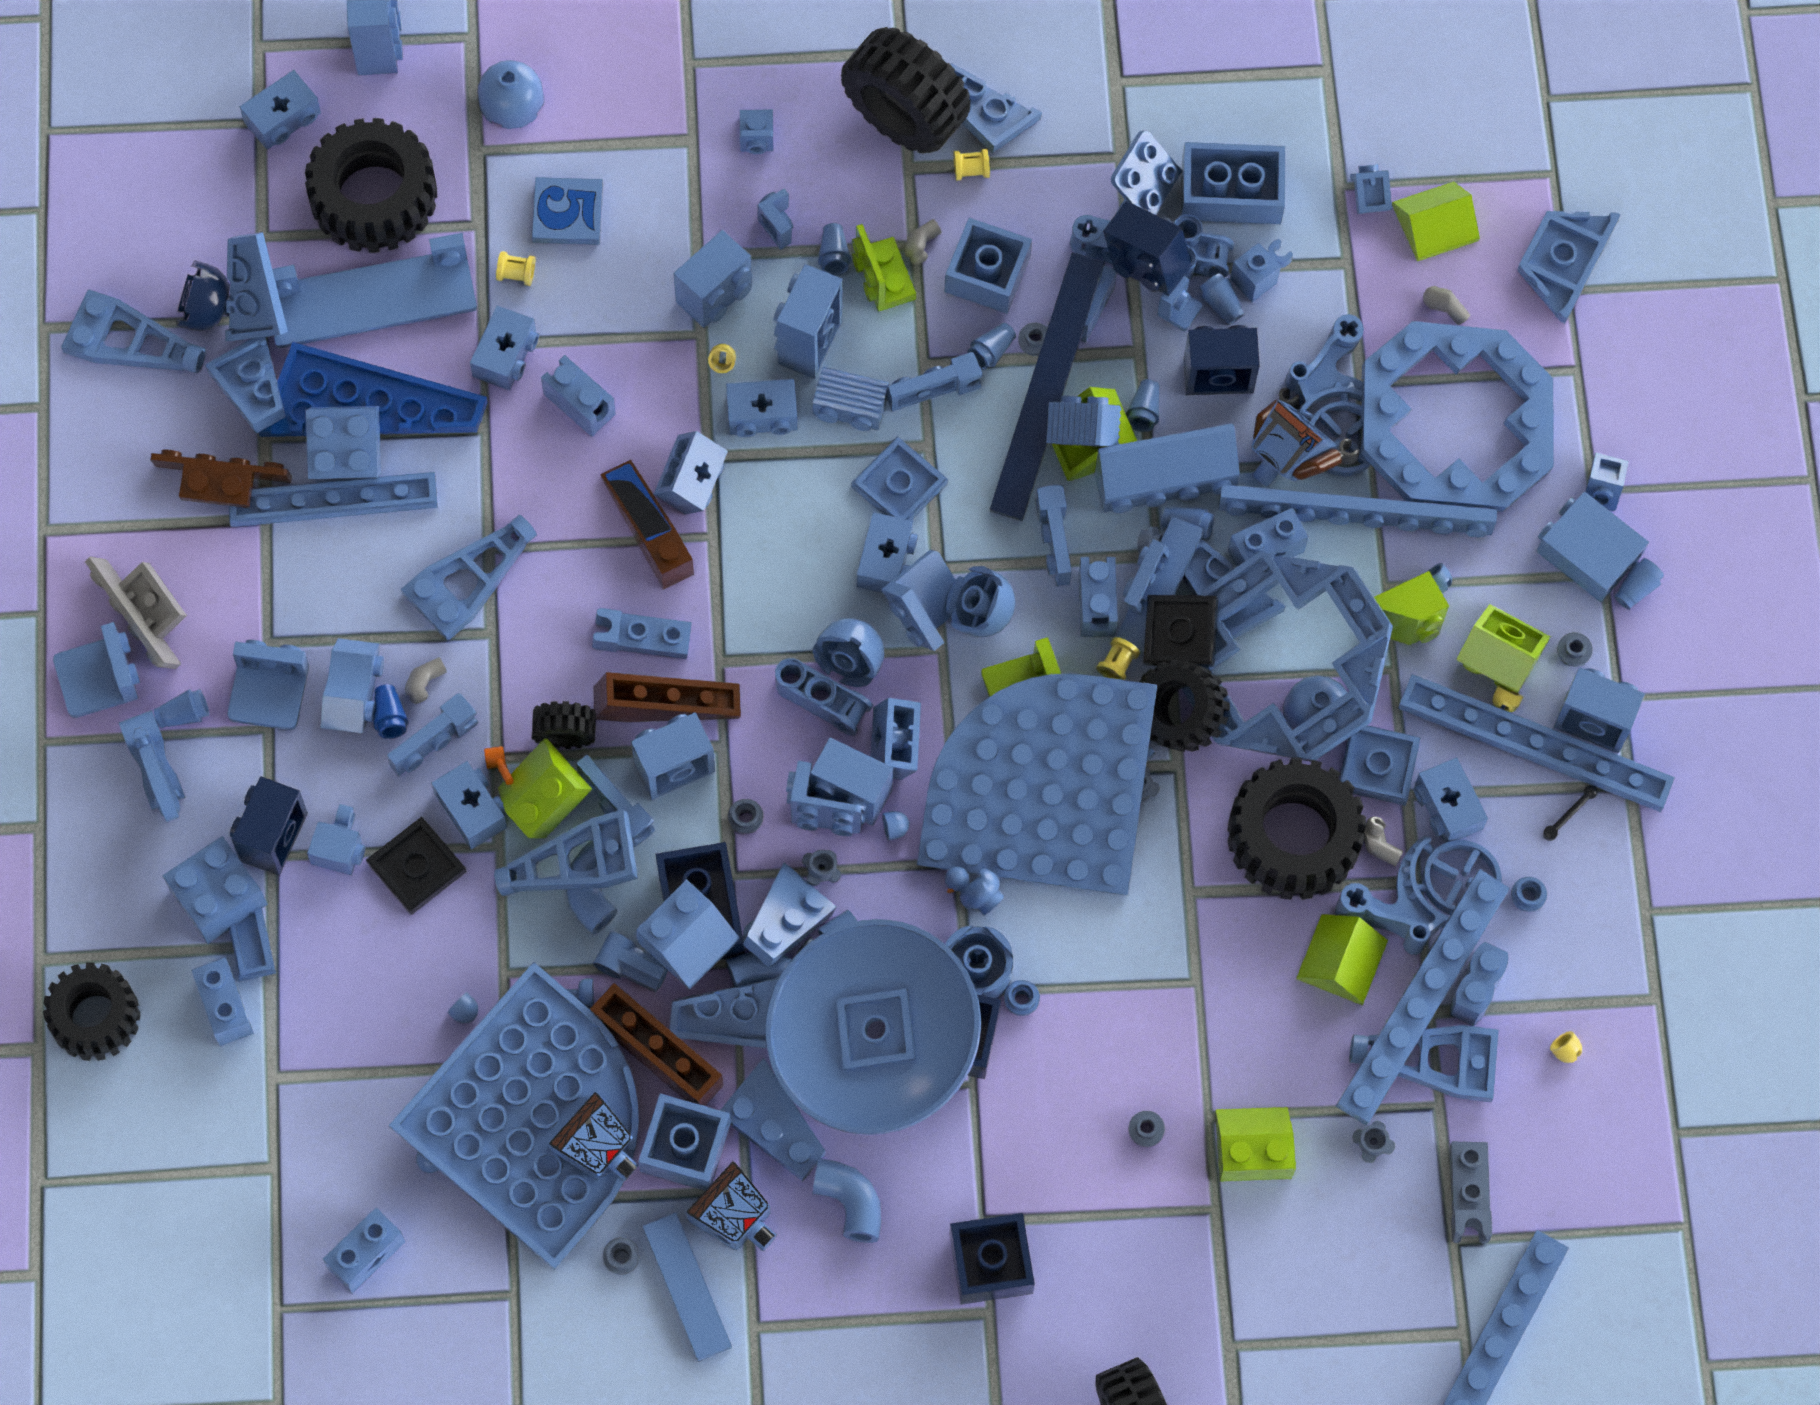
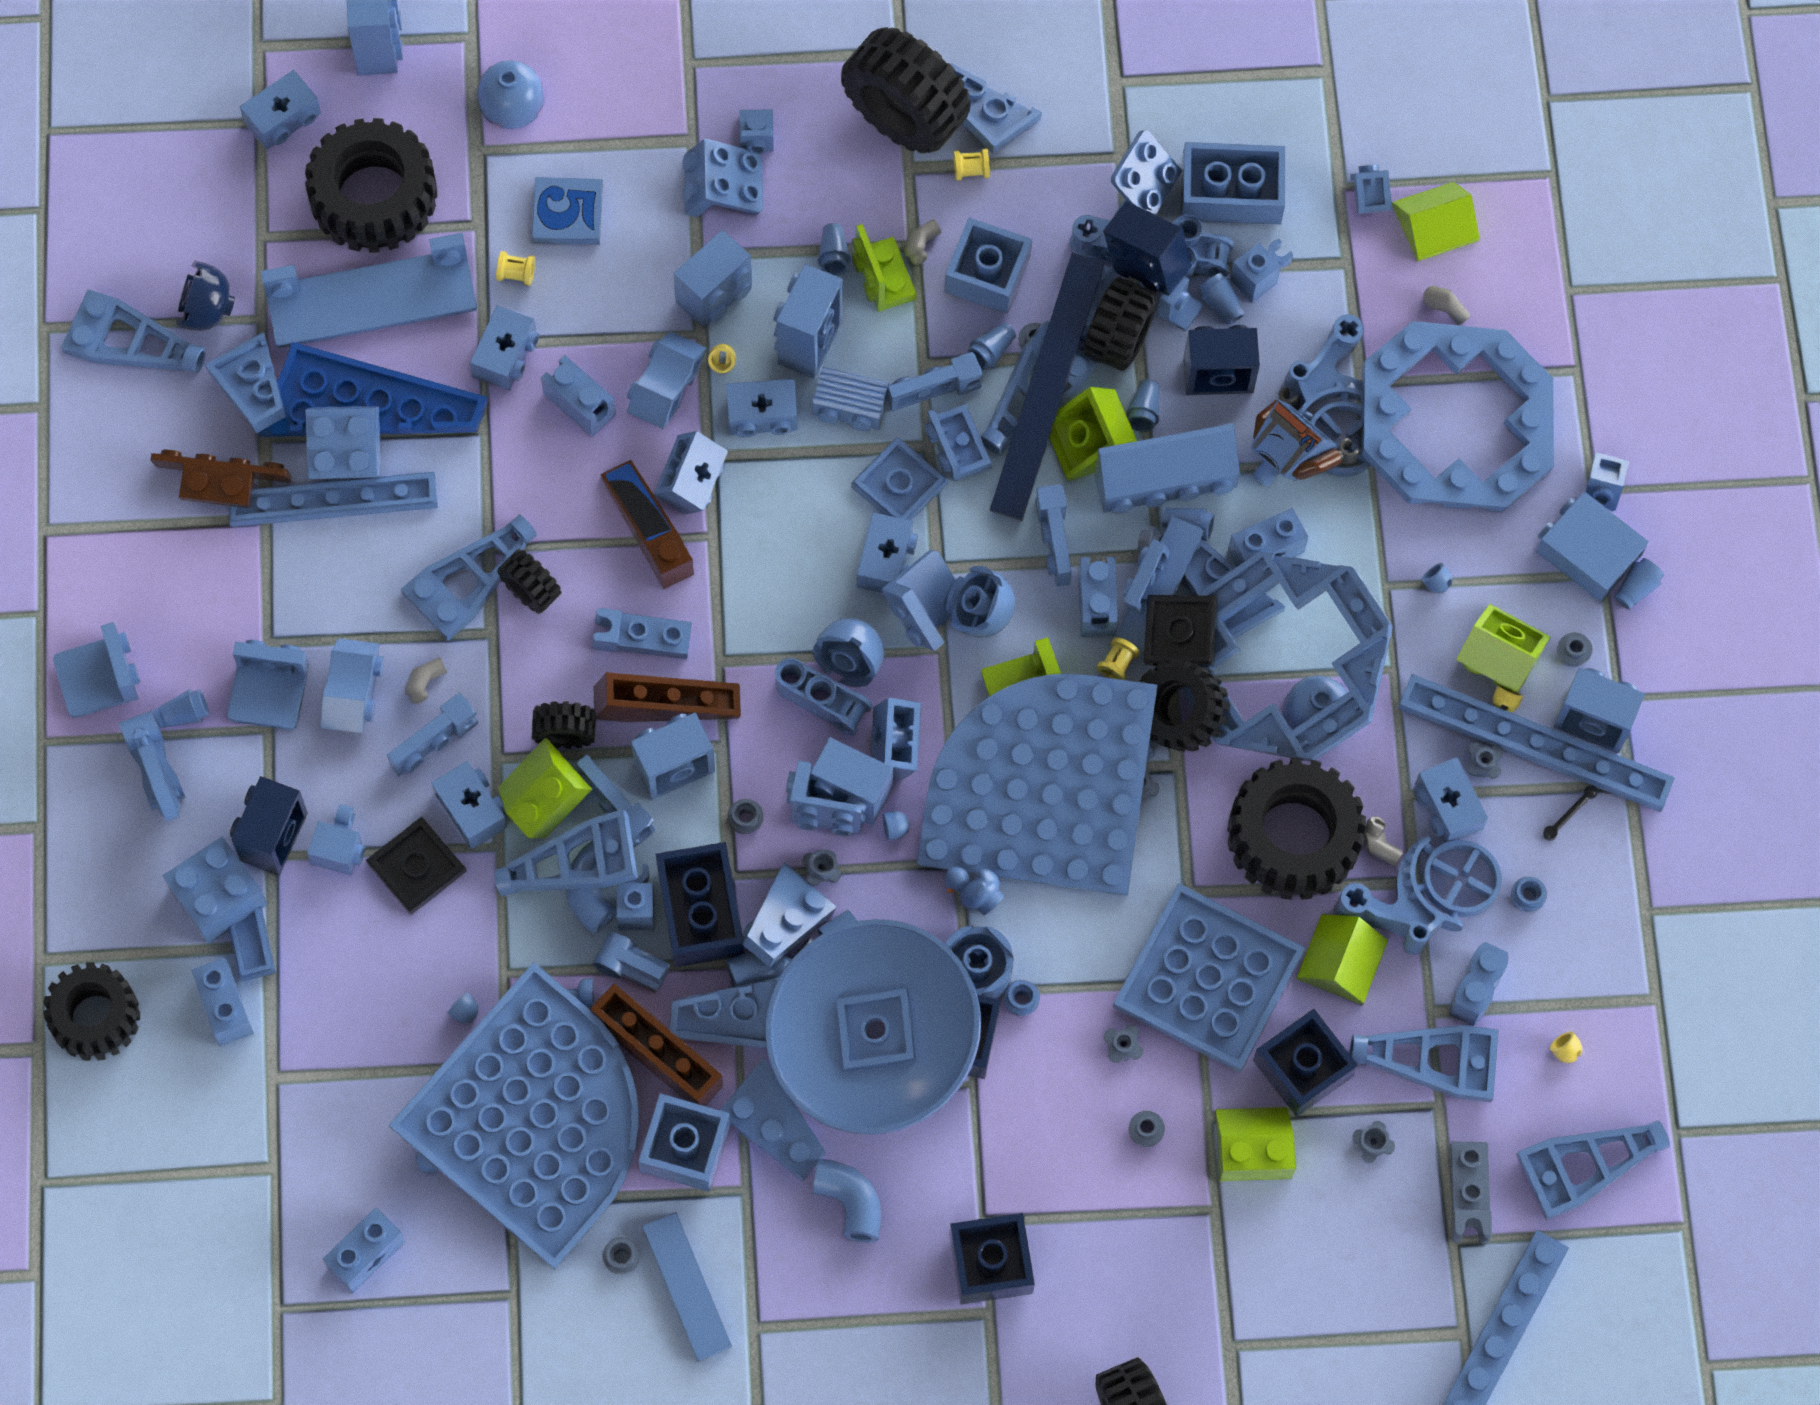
(144, 605): light grey bracket -> none
(253, 291): medium blue wing -> none
(389, 714): blue cone -> none
(496, 759): orange hand -> none
(529, 581): none -> black tyre
(595, 1141): torso -> none
(636, 903): none -> medium blue brick
(661, 386): none -> medium blue brick
(687, 934): medium blue slope -> none
(722, 177): none -> medium blue bracket
(733, 1211): torso -> none
(774, 219): medium blue bracket -> none
(958, 442): none -> medium blue bracket
(1002, 419): none -> medium blue plate
(1083, 423): medium blue brick -> none
(1116, 1051): none -> sand blue plate
(1120, 323): none -> black tyre
(1209, 977): none -> medium blue plate
(1305, 1062): none -> dark blue brick
(1369, 511): medium blue plate -> none
(1380, 764): medium blue tile -> none
(1414, 609): lime slope -> none
(1422, 997): medium blue plate -> none
(1477, 767): none -> sand blue plate
(1550, 1180): none -> medium blue plate
(1565, 256): medium blue wing -> none

